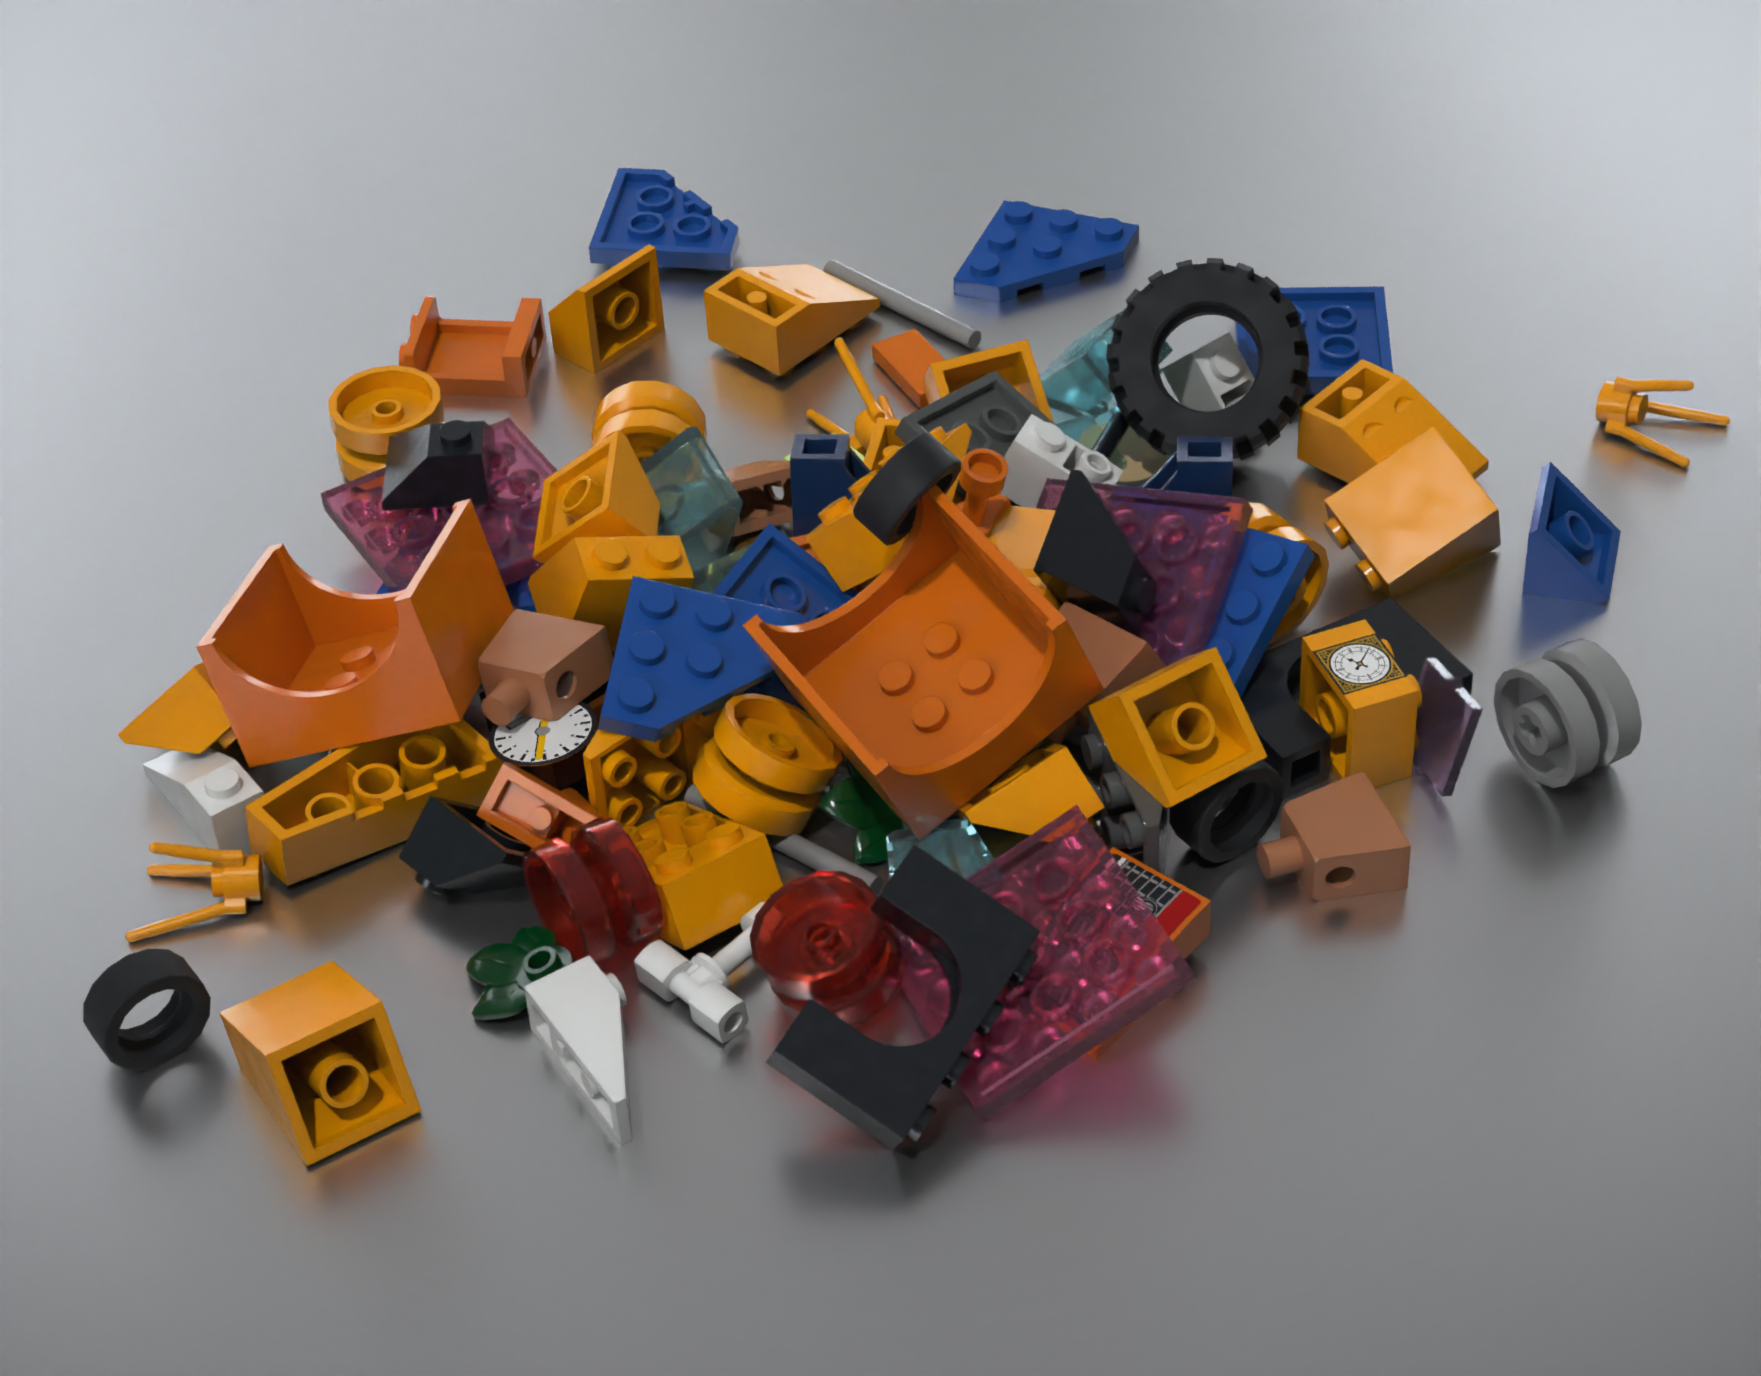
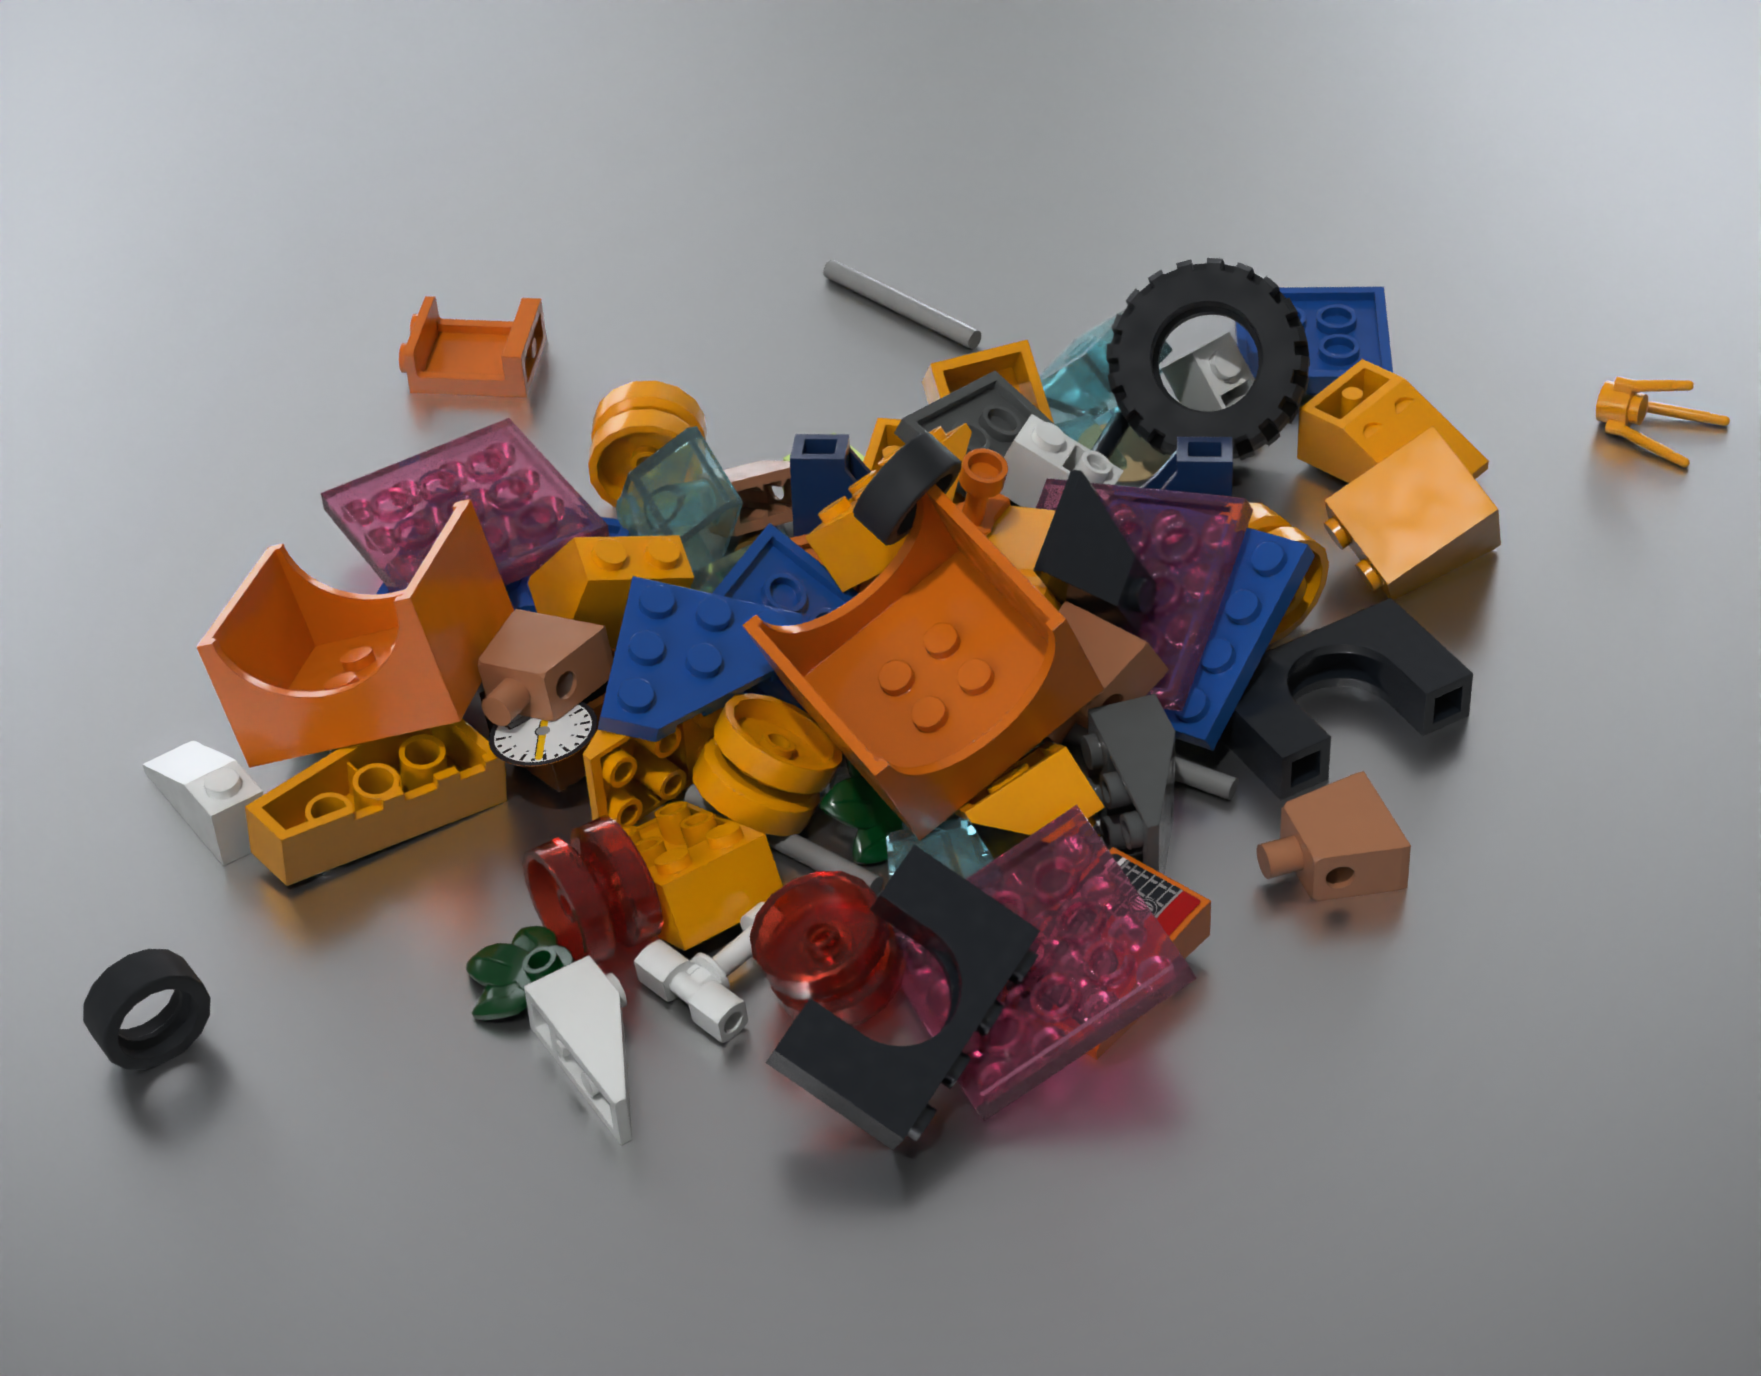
(183, 717): light orange slope -> none
(232, 876): light orange plant -> none
(322, 1060): light orange slope -> none
(377, 406): light orange wheel -> none
(439, 466): black slope -> none
(462, 851): black slope -> none
(533, 808): orange slope -> none
(596, 497): light orange slope -> none
(610, 313): light orange slope -> none
(651, 210): blue plate -> none
(782, 312): light orange slope -> none
(866, 419): light orange plant -> none
(906, 362): orange tile -> none
(1041, 247): blue plate -> none
(1179, 728): light orange slope -> none
(1240, 823): black tyre -> none
(1361, 702): light orange brick -> none
(1443, 726): clear purple piece -> none
(1567, 713): light grey wheel -> none
(1569, 544): blue slope -> none

